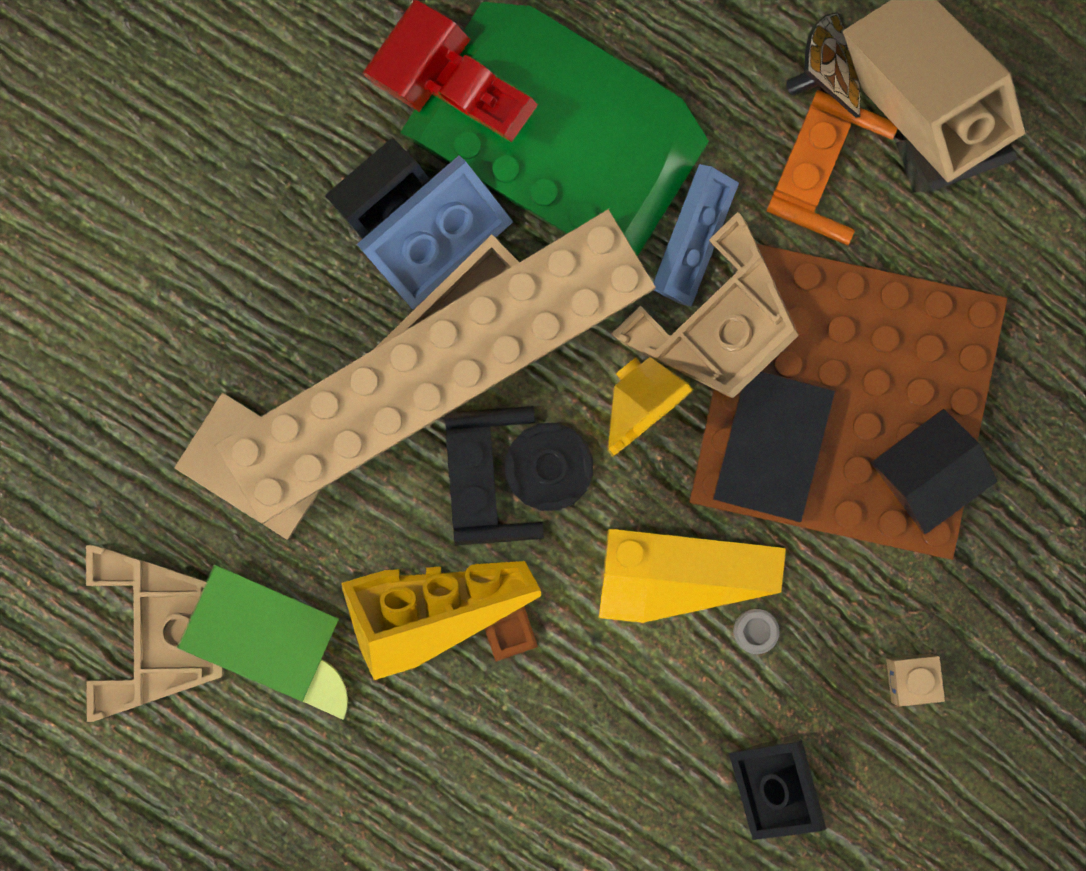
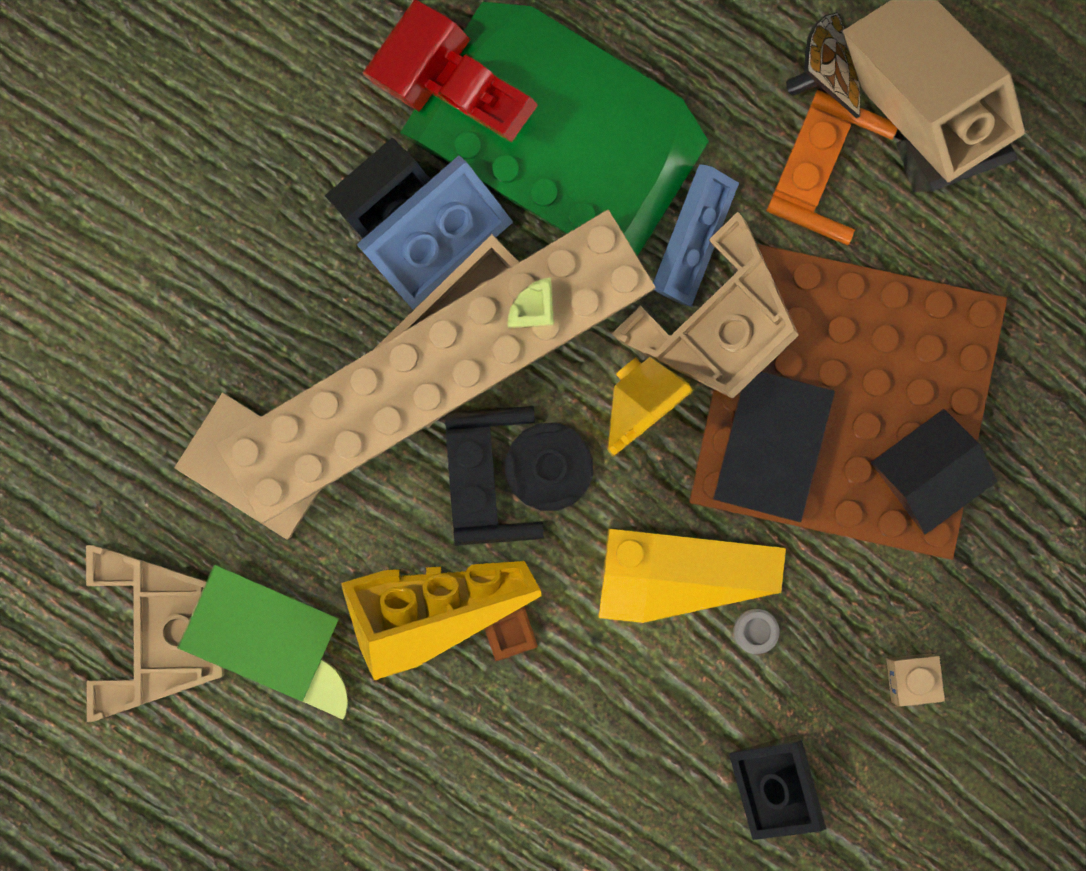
(533, 306): none -> yellowish green tile

